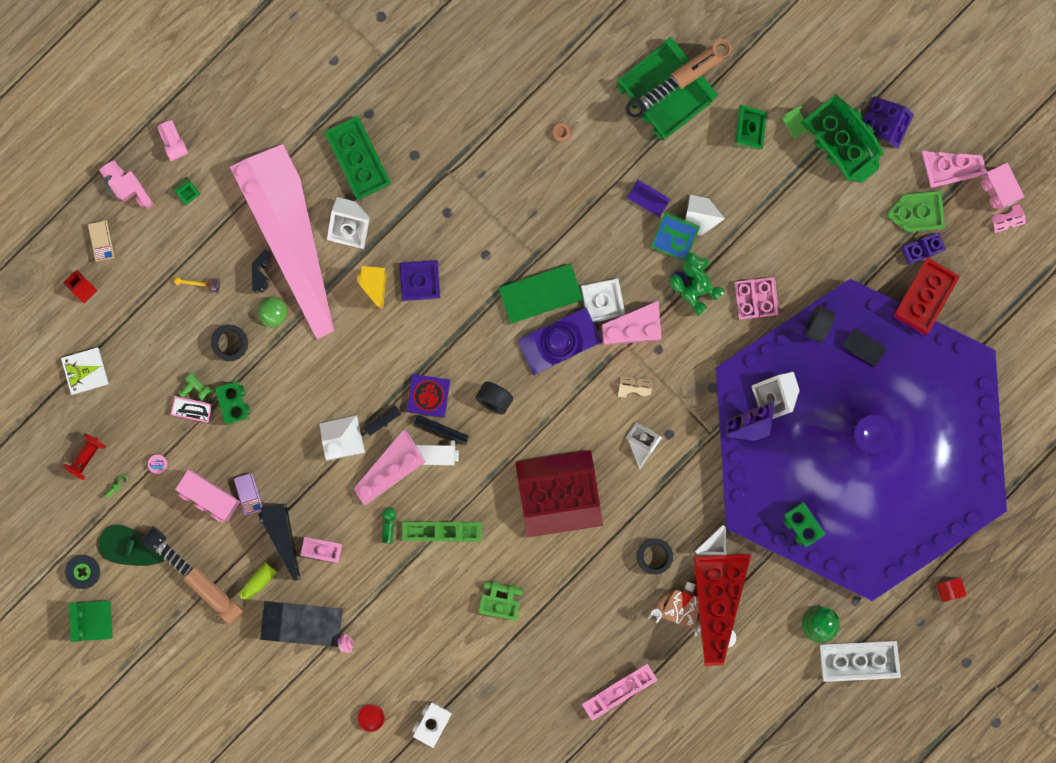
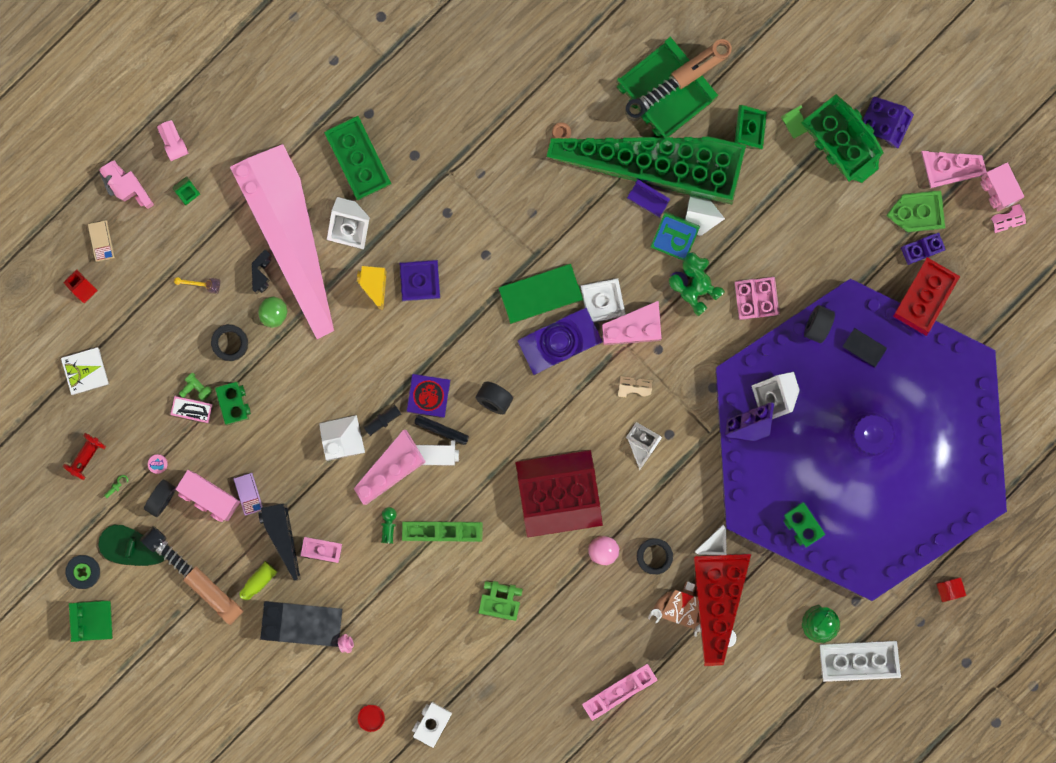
(160, 498): none -> black tyre
(603, 550): none -> bright pink hair
(684, 165): none -> green wedge

